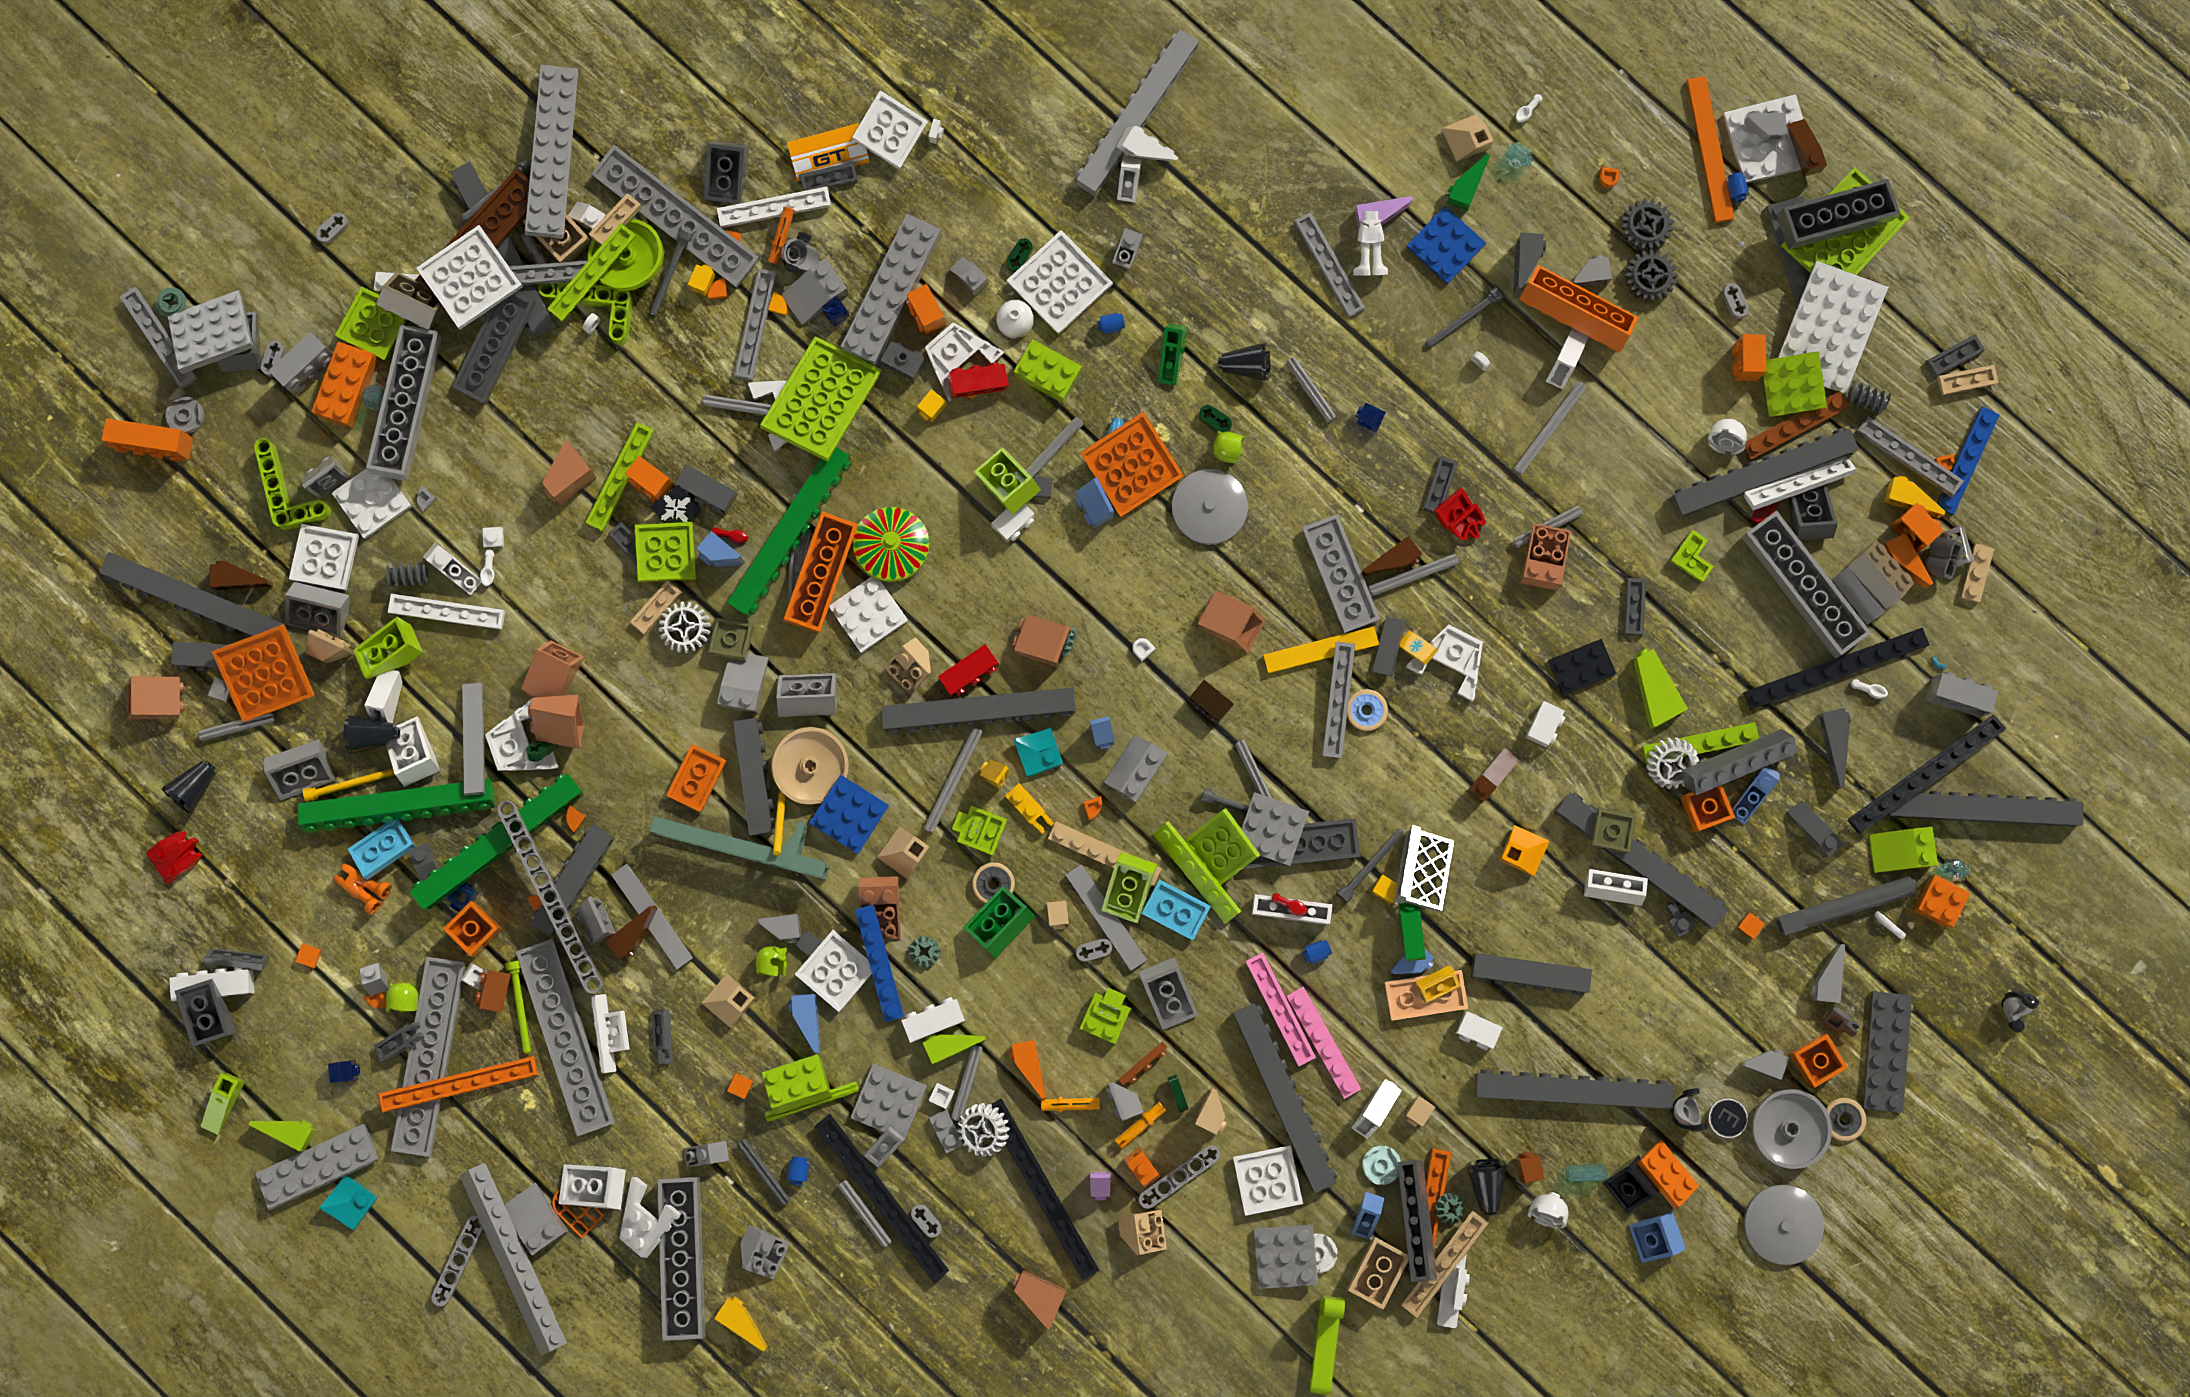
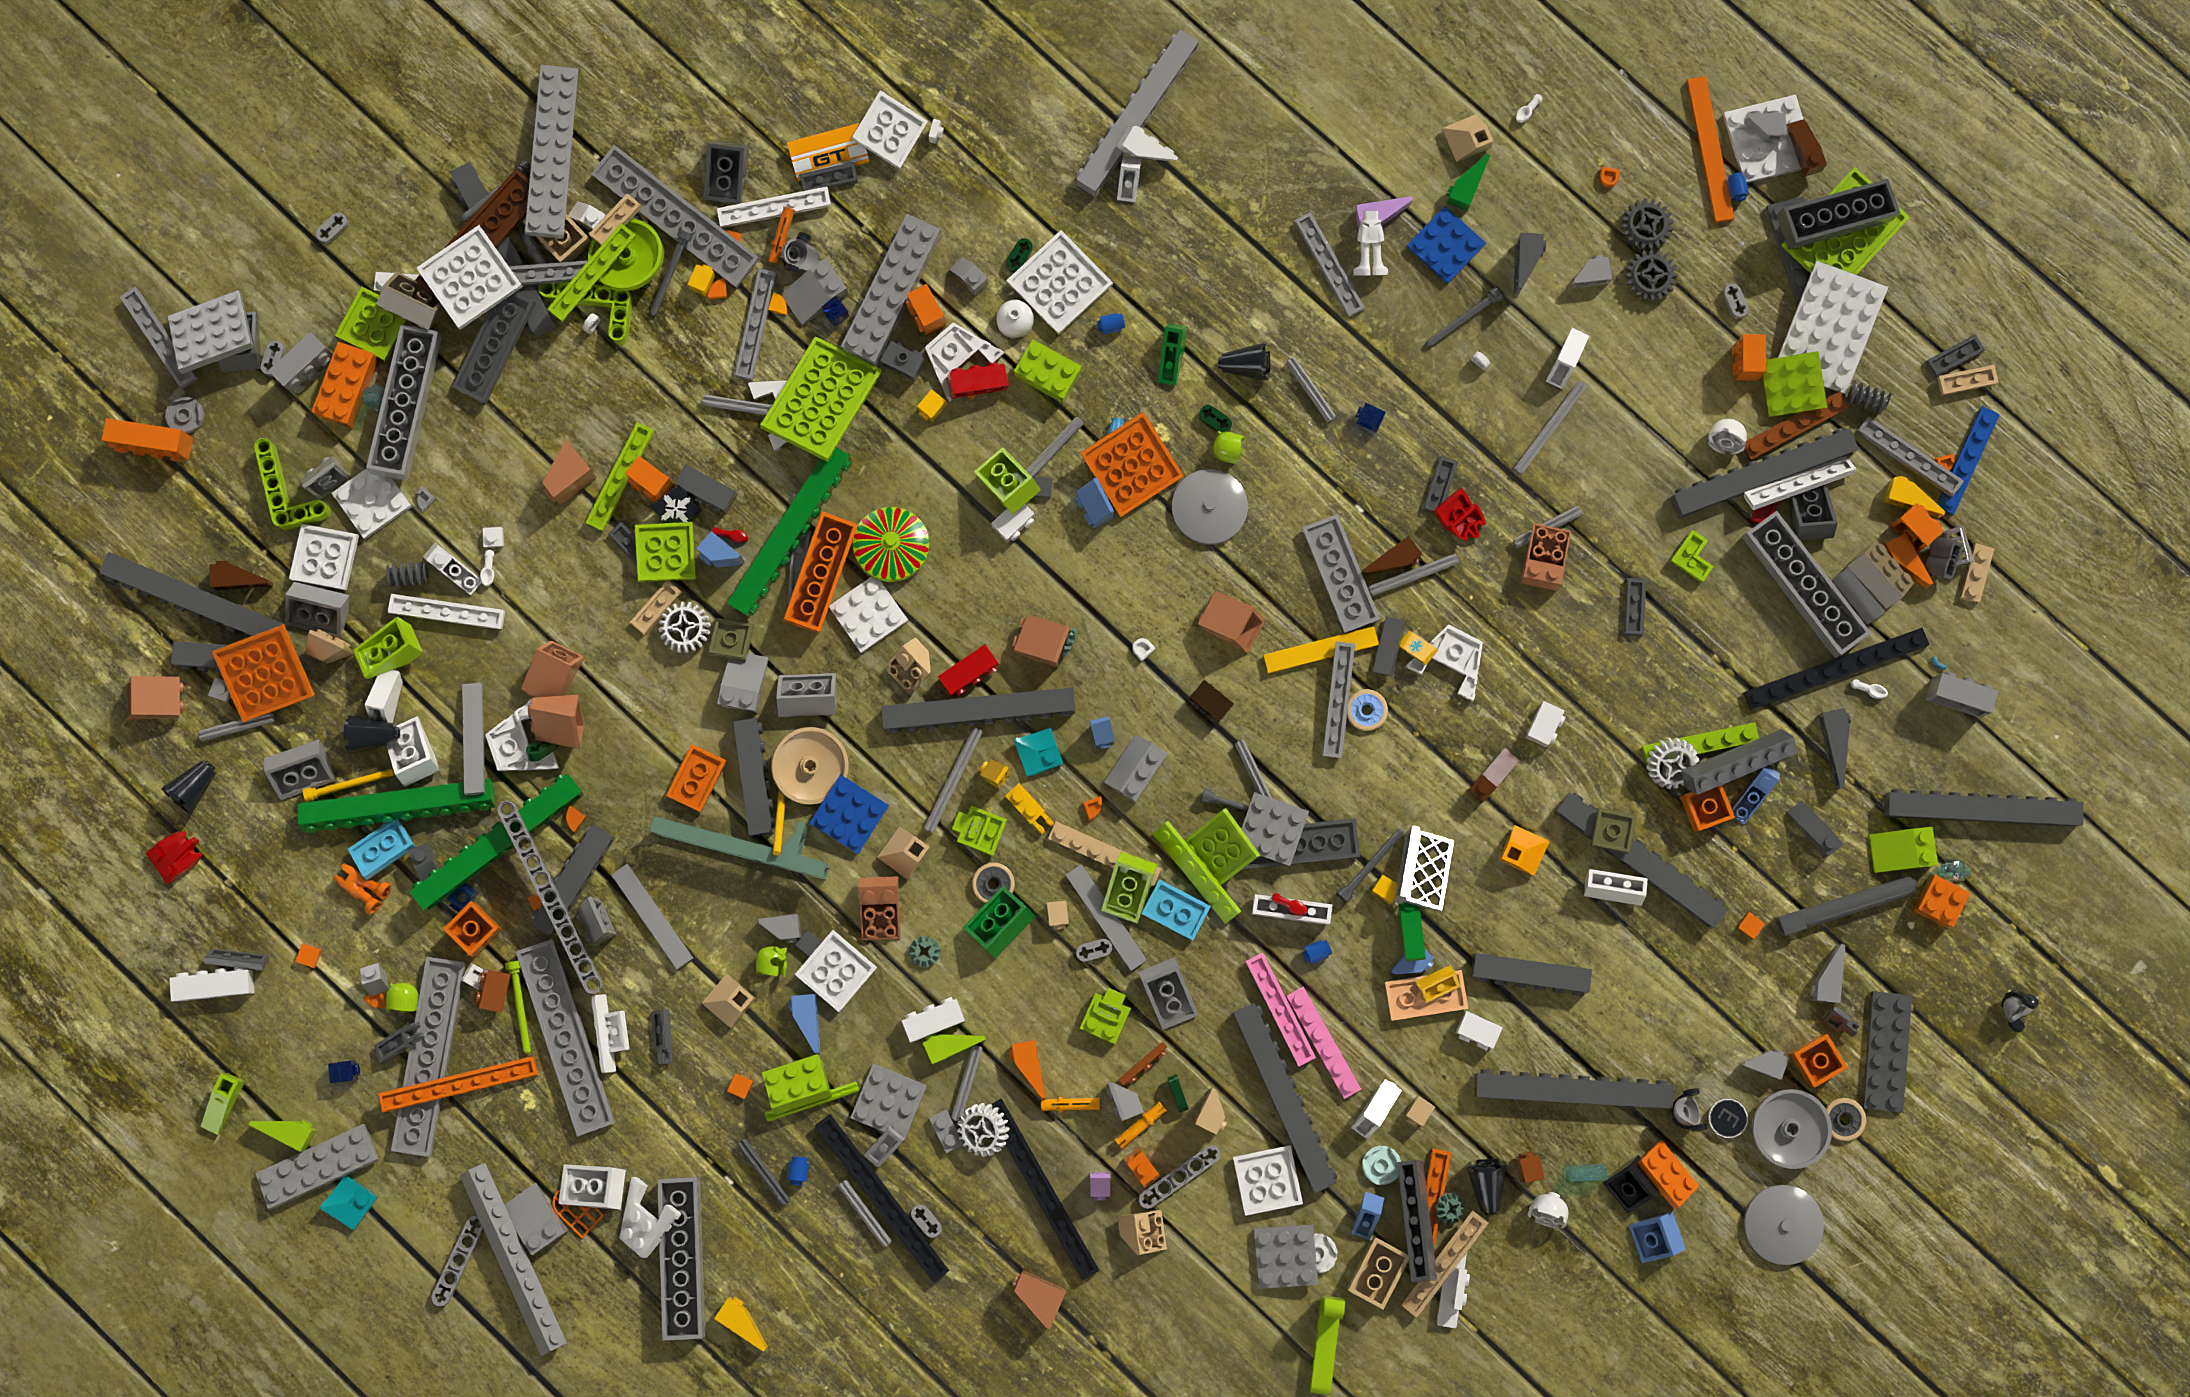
(167, 295): sand green gear -> none
(204, 1012): dark grey slope -> none
(630, 936): reddish brown slope -> none
(706, 1154): light grey slope -> none
(762, 1252): light grey slope -> none
(879, 963): blue plate -> none
(941, 1095): white plate -> none
(1128, 249): light grey slope -> none
(1519, 155): clear light blue head -> none
(1579, 308): orange brick -> none
(1582, 667): black plate -> none
(1657, 689): lime slope -> none
(1679, 922): dark grey plate -> none
(1889, 925): white piece -> none
(1926, 774): black plate -> none

